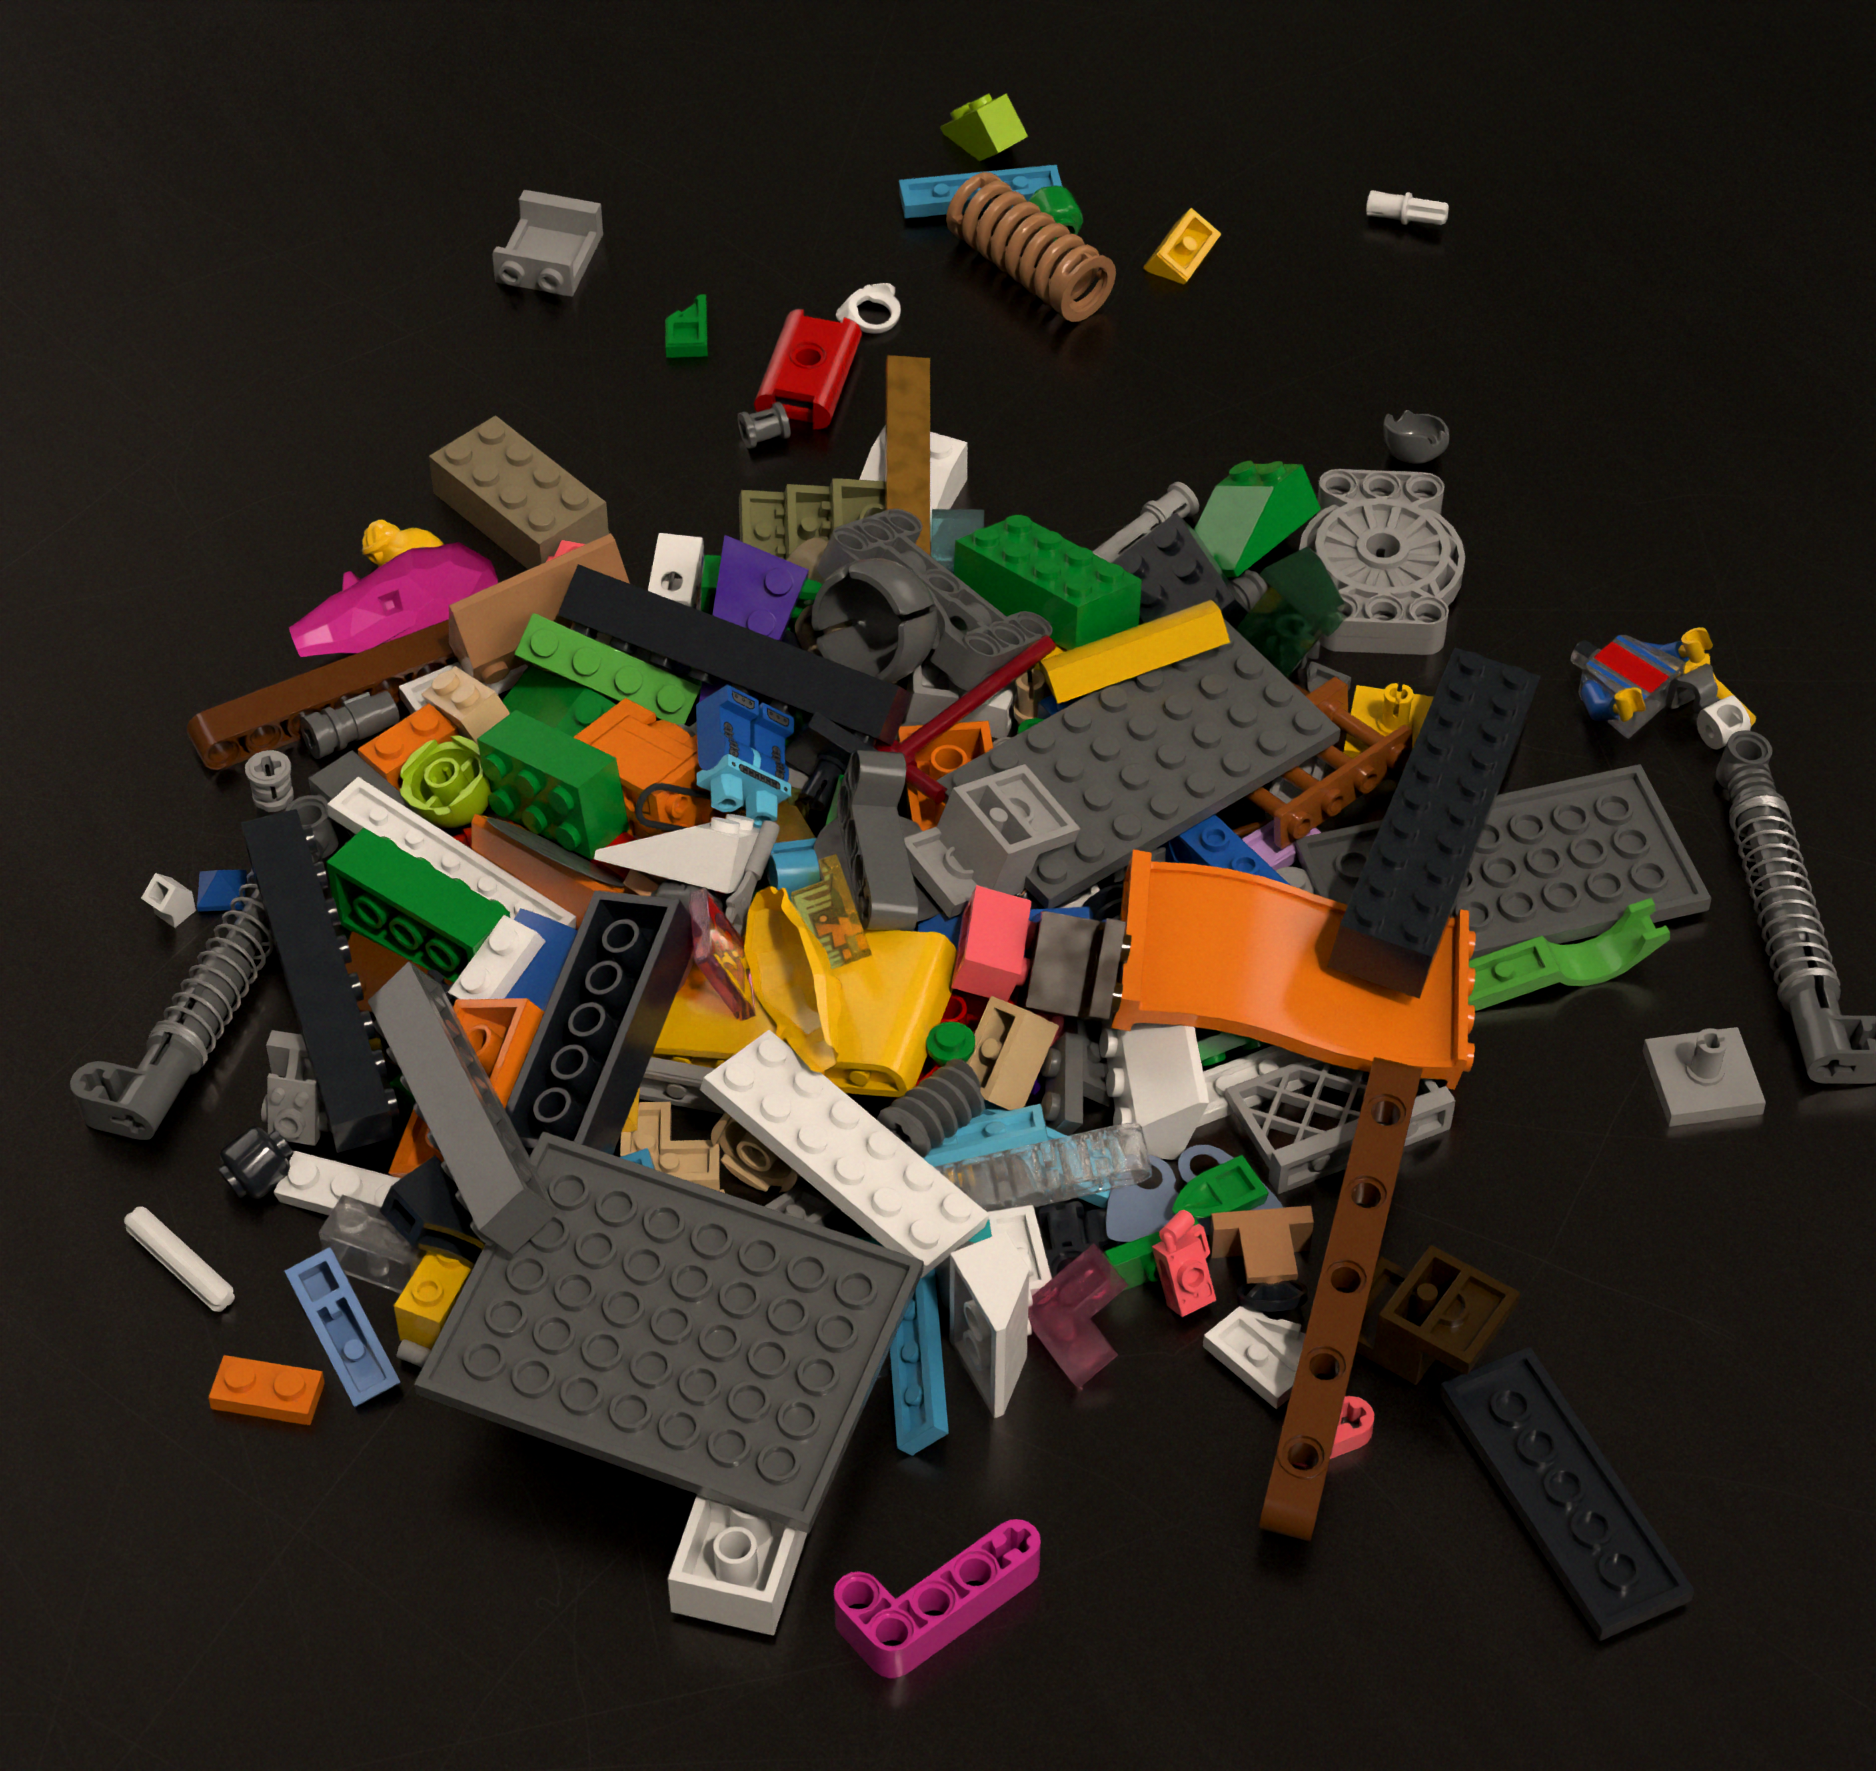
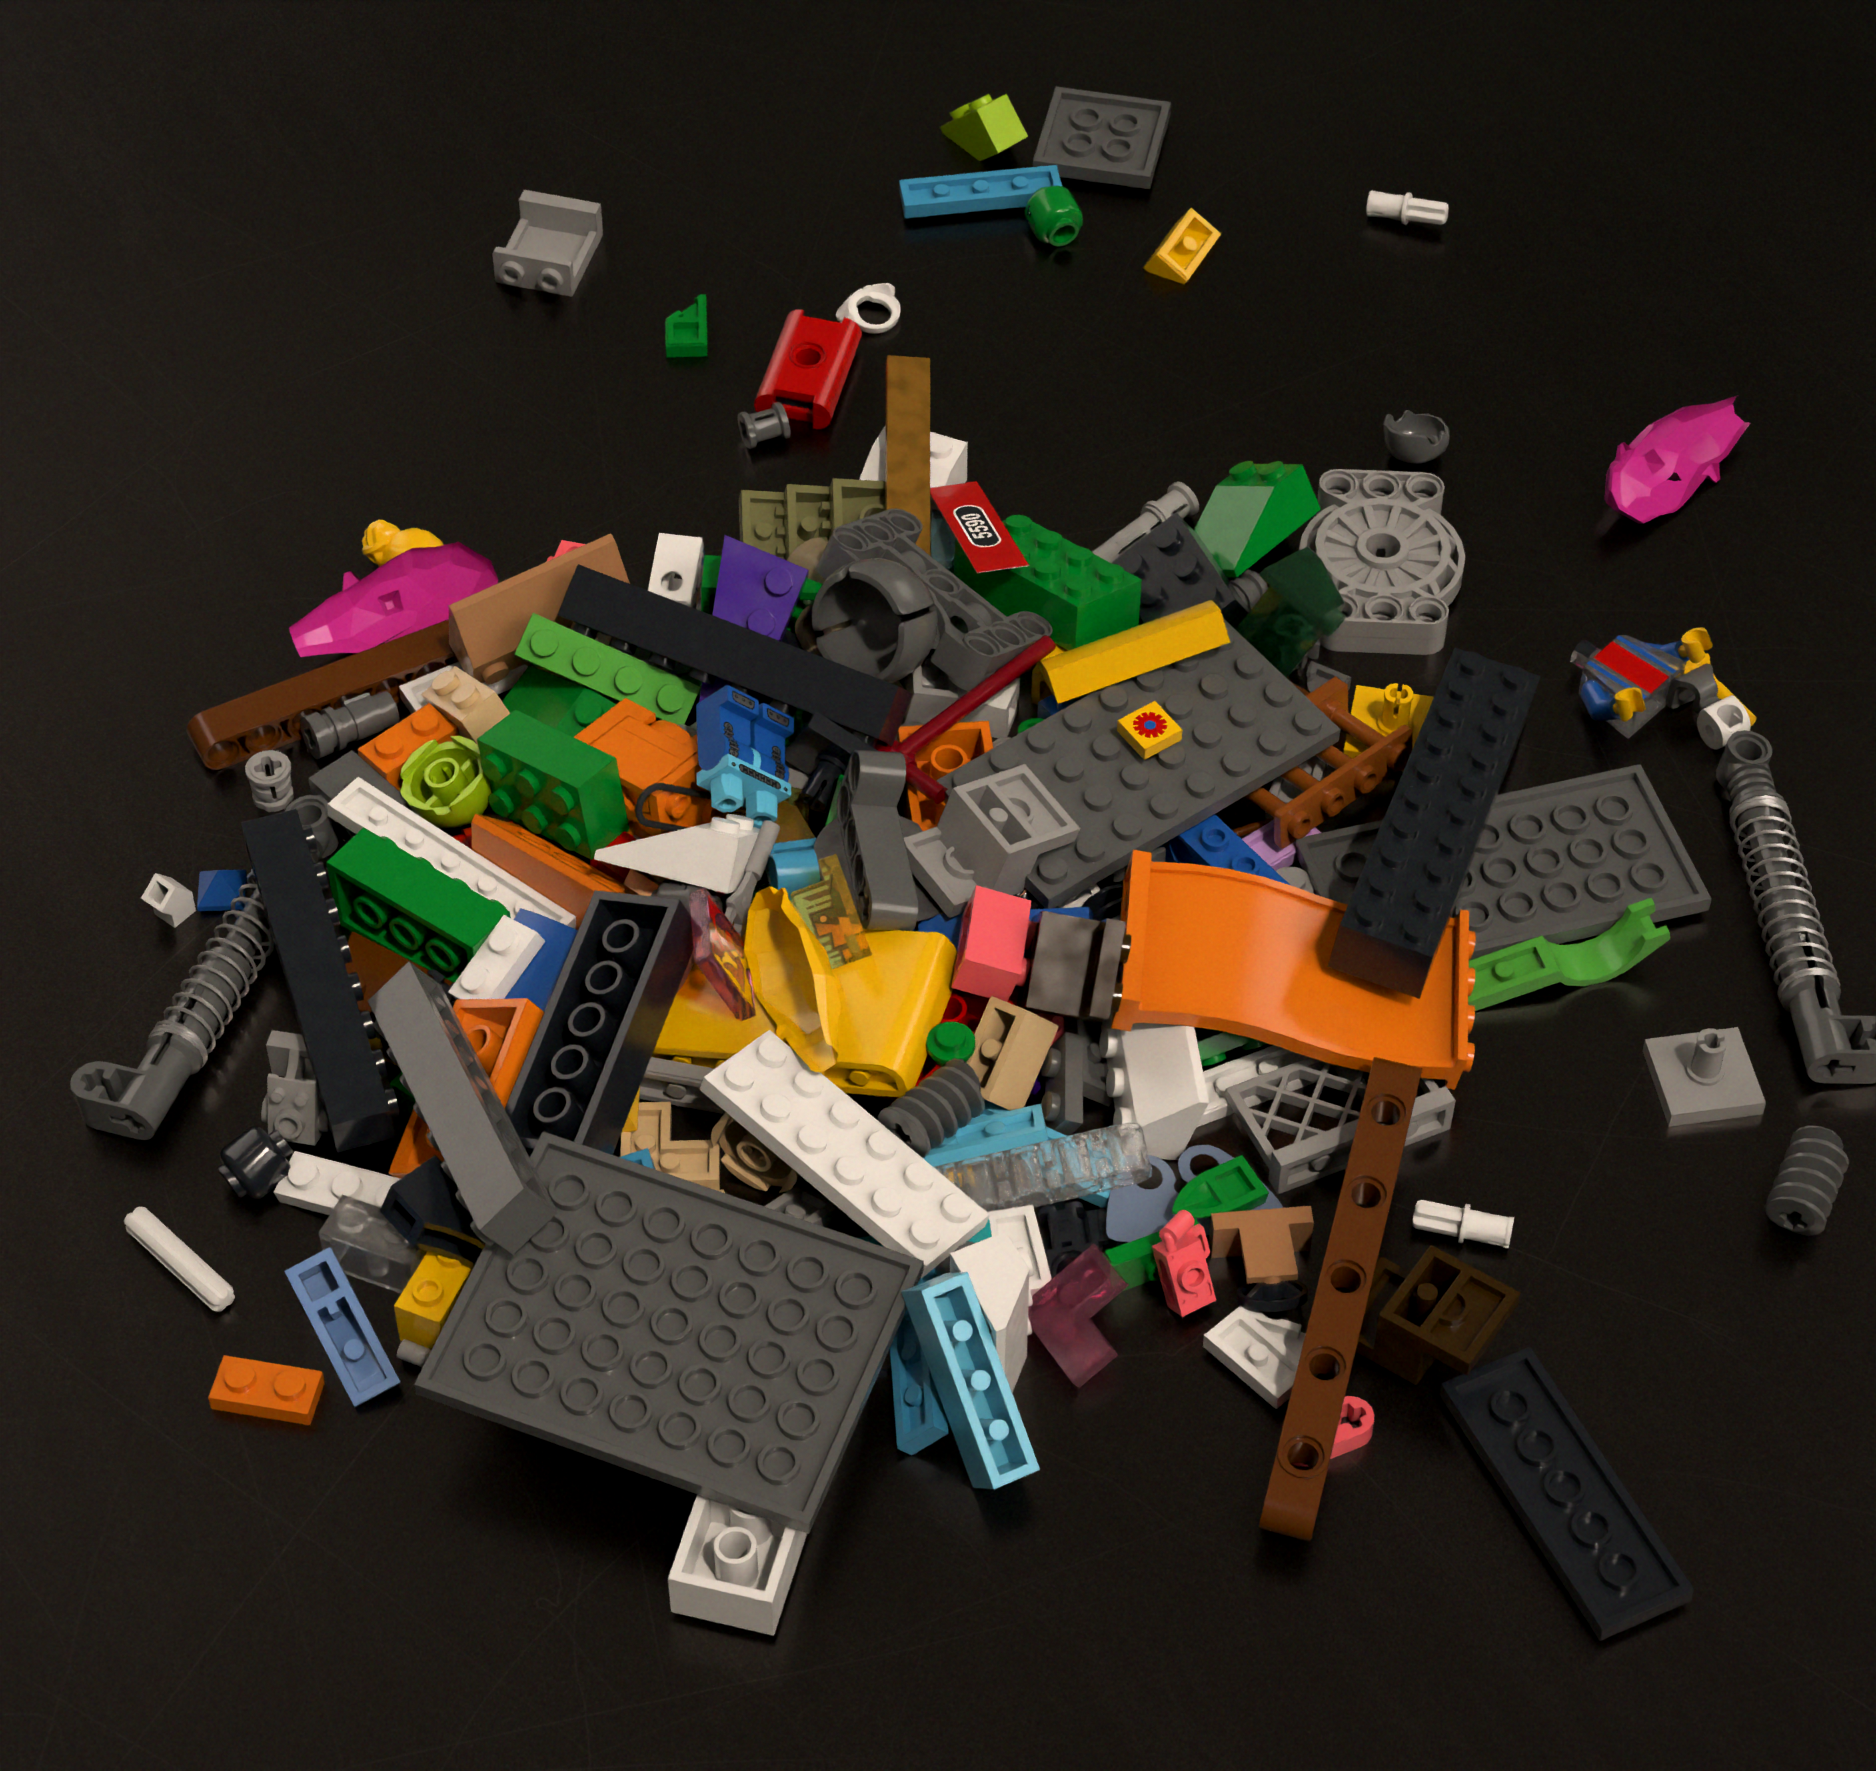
(516, 493): dark tan brick -> none
(555, 852): flat silver sticker -> none
(970, 1380): none -> medium azure brick
(977, 527): none -> red sticker
(1002, 1559): dark pink beam -> none
(1028, 696): tan pin -> none
(1071, 271): medium nougat piece -> none
(1103, 137): none -> dark grey plate
(1149, 730): none -> yellow tile
(1463, 1223): none -> white axle
(1683, 443): none -> dark pink piece
(1807, 1181): none -> dark grey piece

